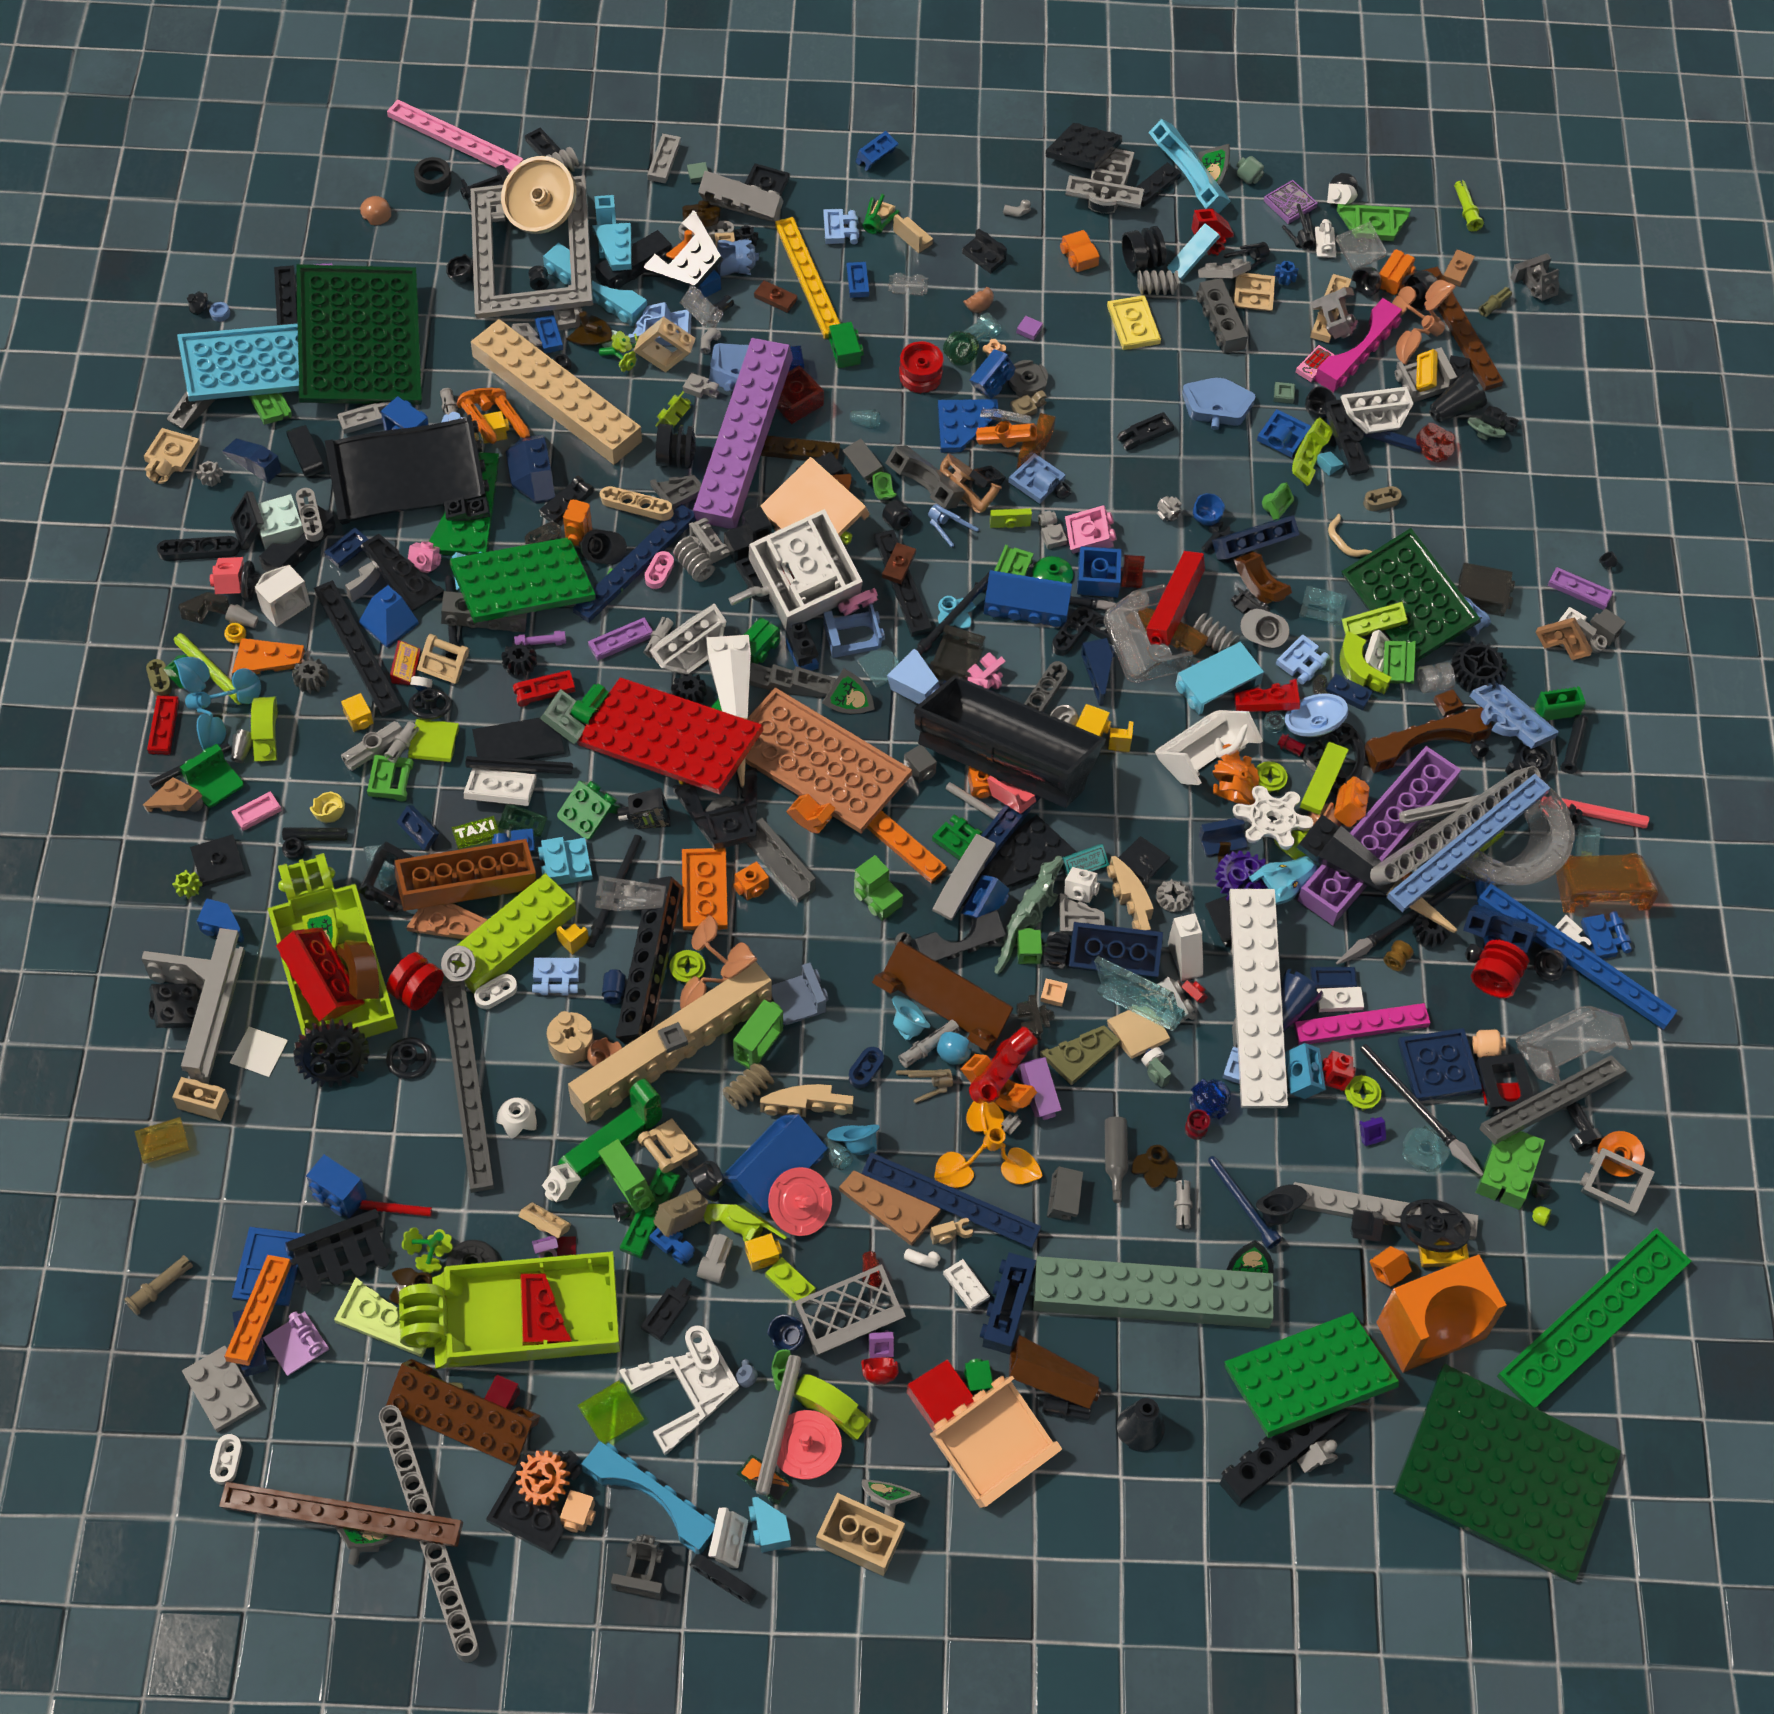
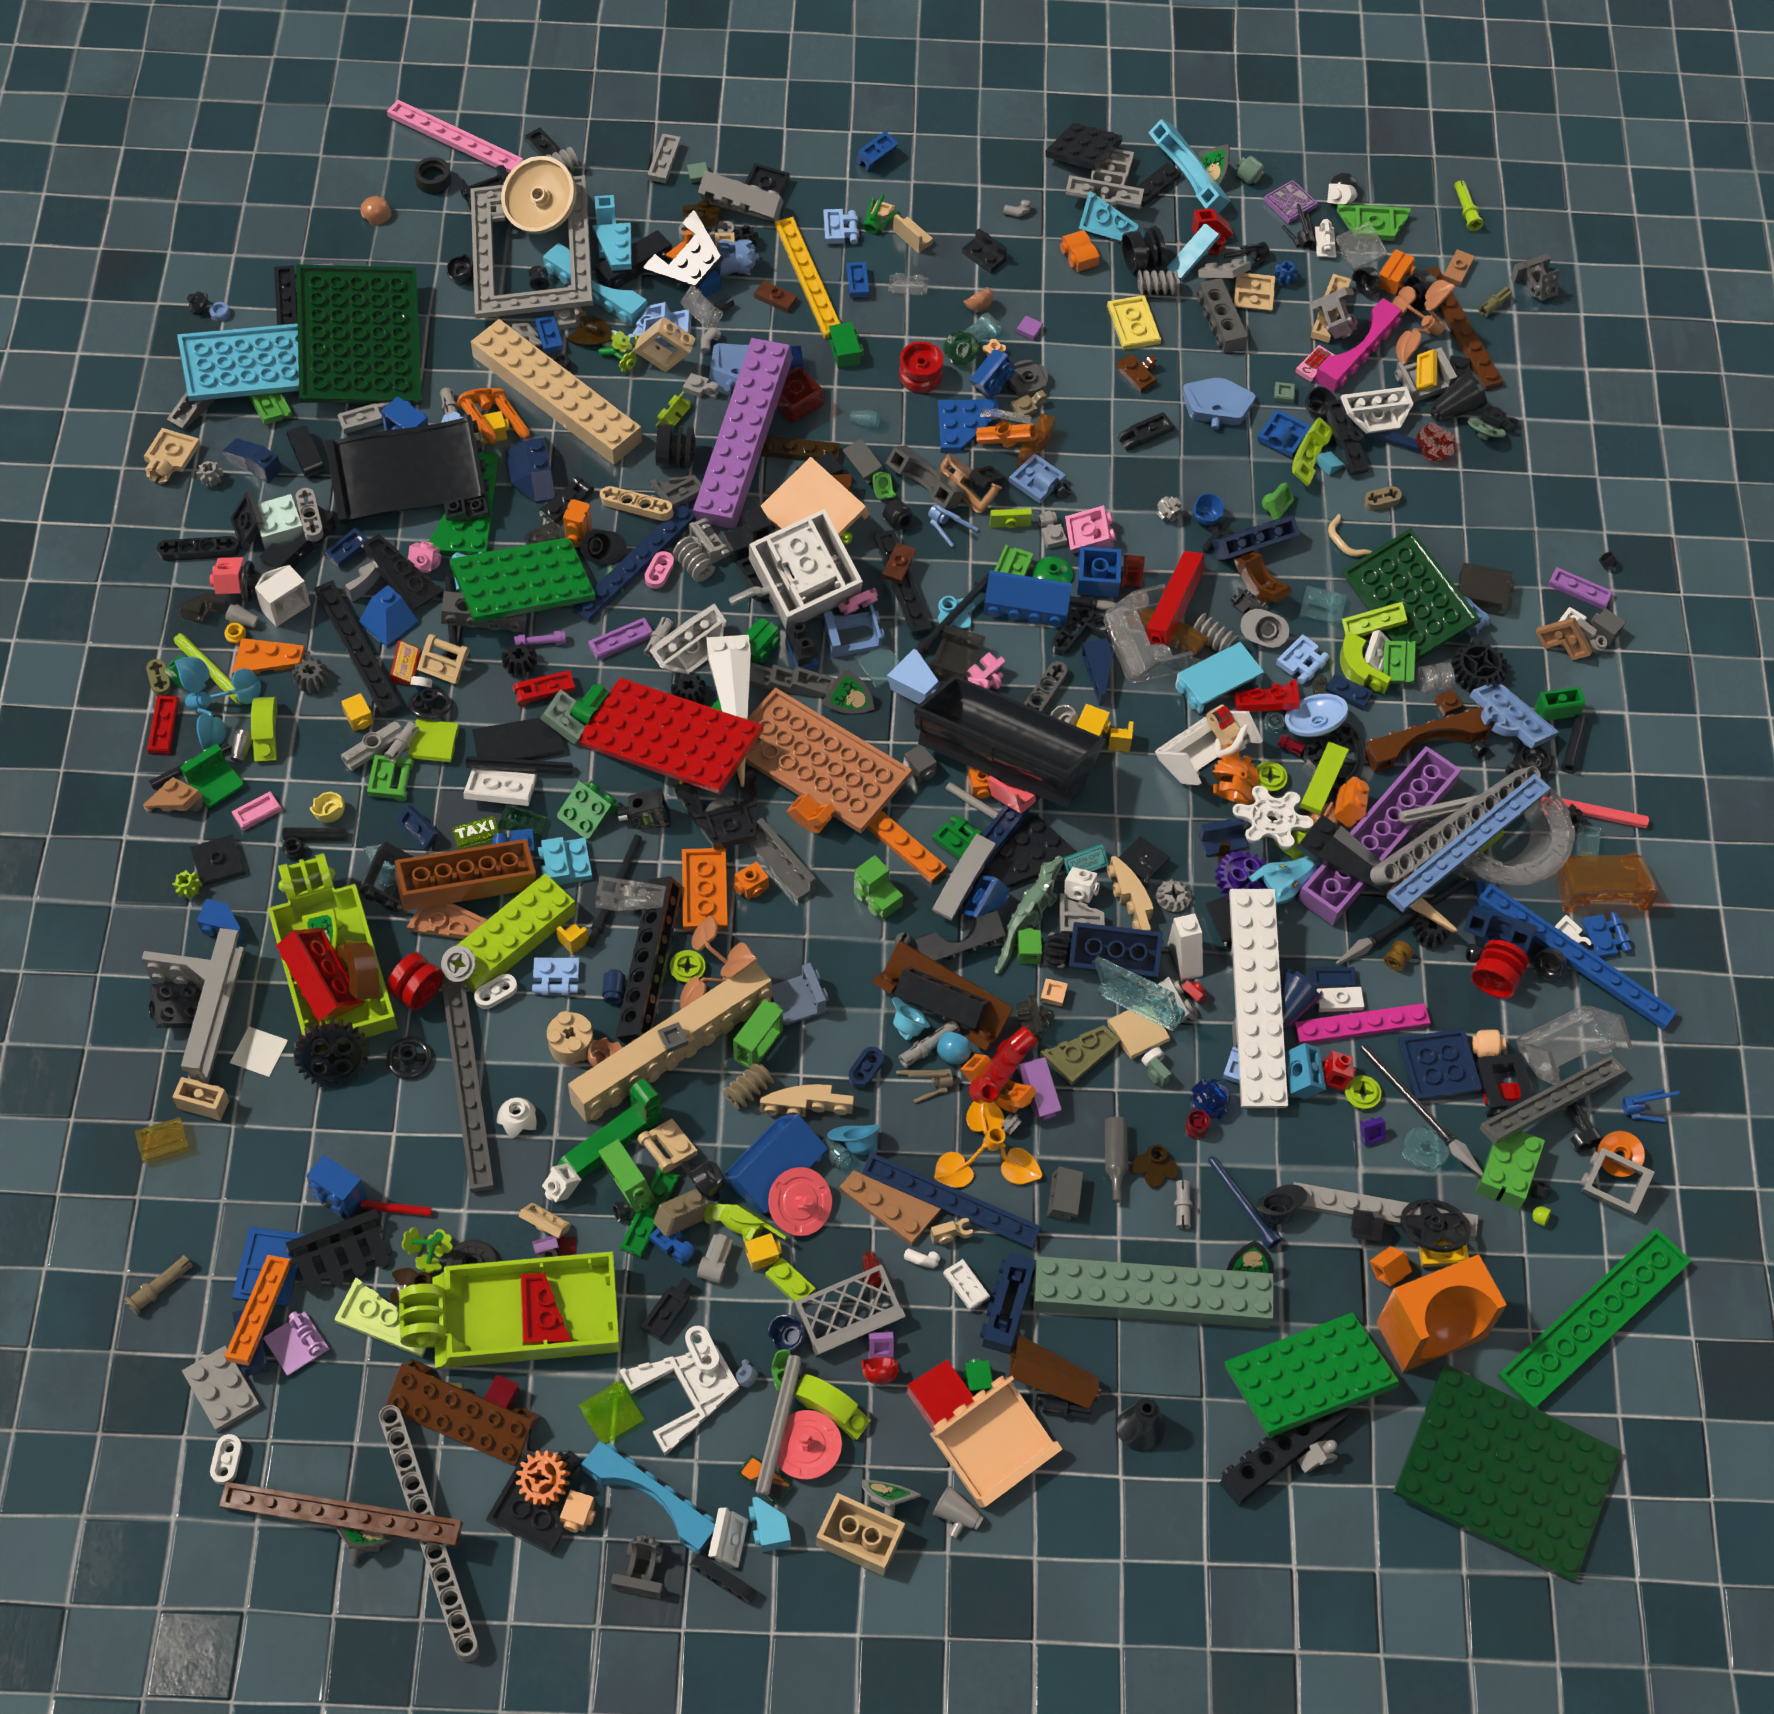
(942, 998): none -> black brick
(957, 1510): none -> light grey piece
(1104, 219): none -> medium azure wing
(1138, 373): none -> reddish brown plate
(1223, 724): none -> tan leg
(1635, 1104): none -> blue plant

